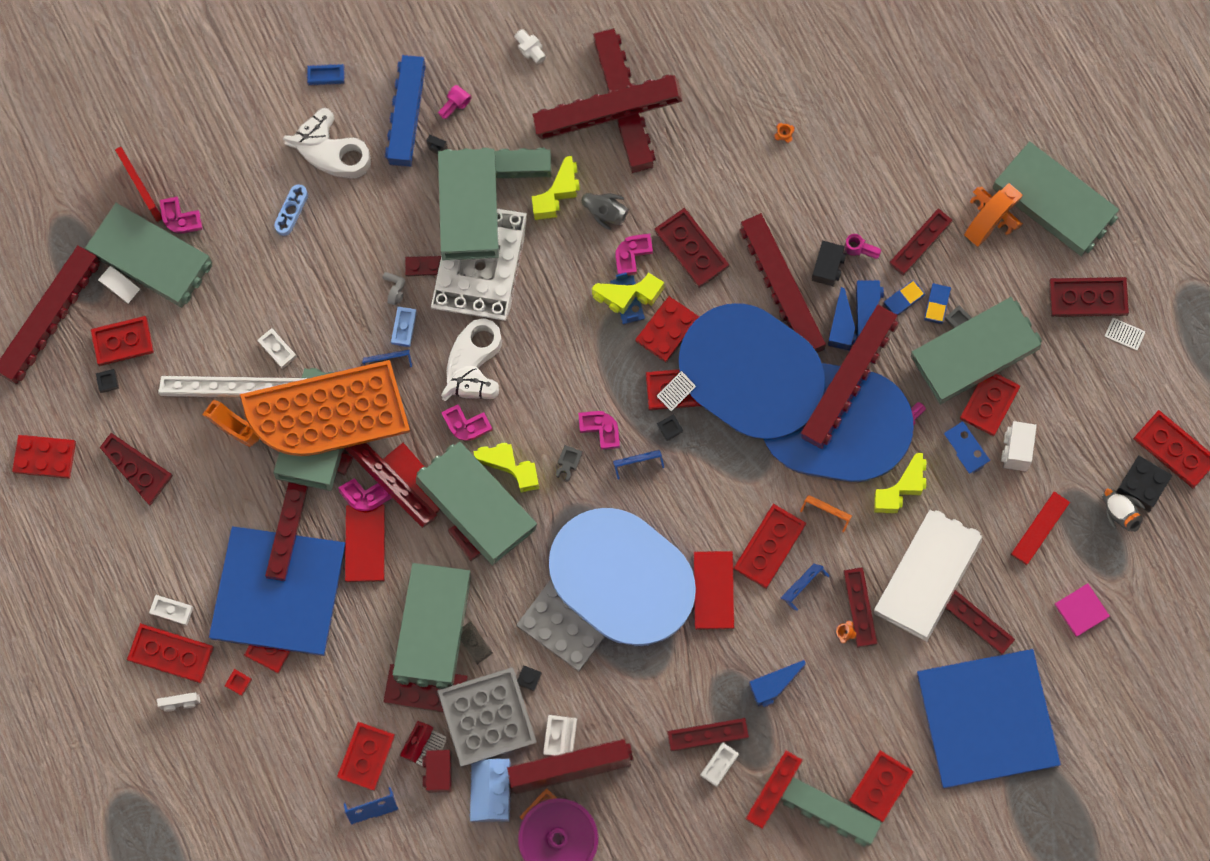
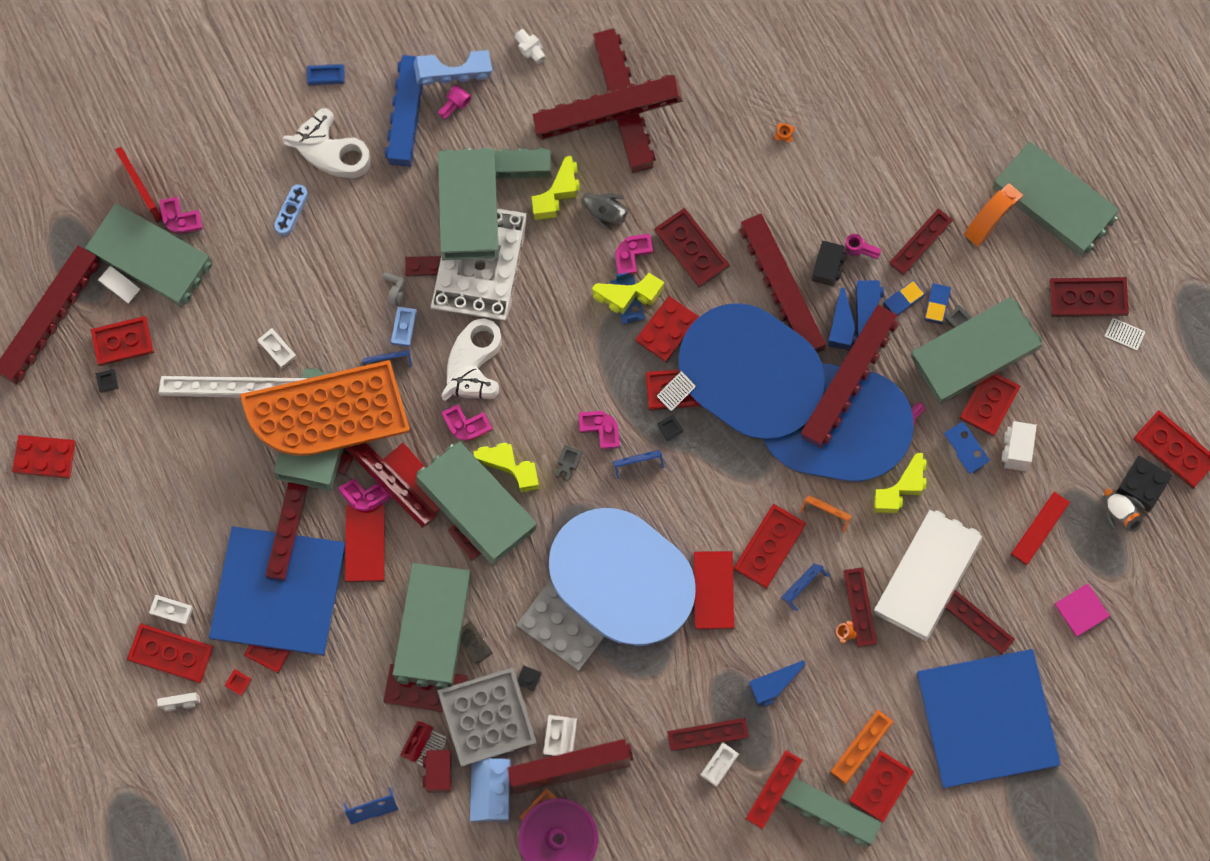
(139, 470): dark red wing -> none
(230, 423): orange arch -> none
(366, 756): red plate -> none
(431, 70): none -> light blue arch
(436, 144): black plate -> none
(861, 747): none -> orange tile
(1009, 219): orange plate -> none

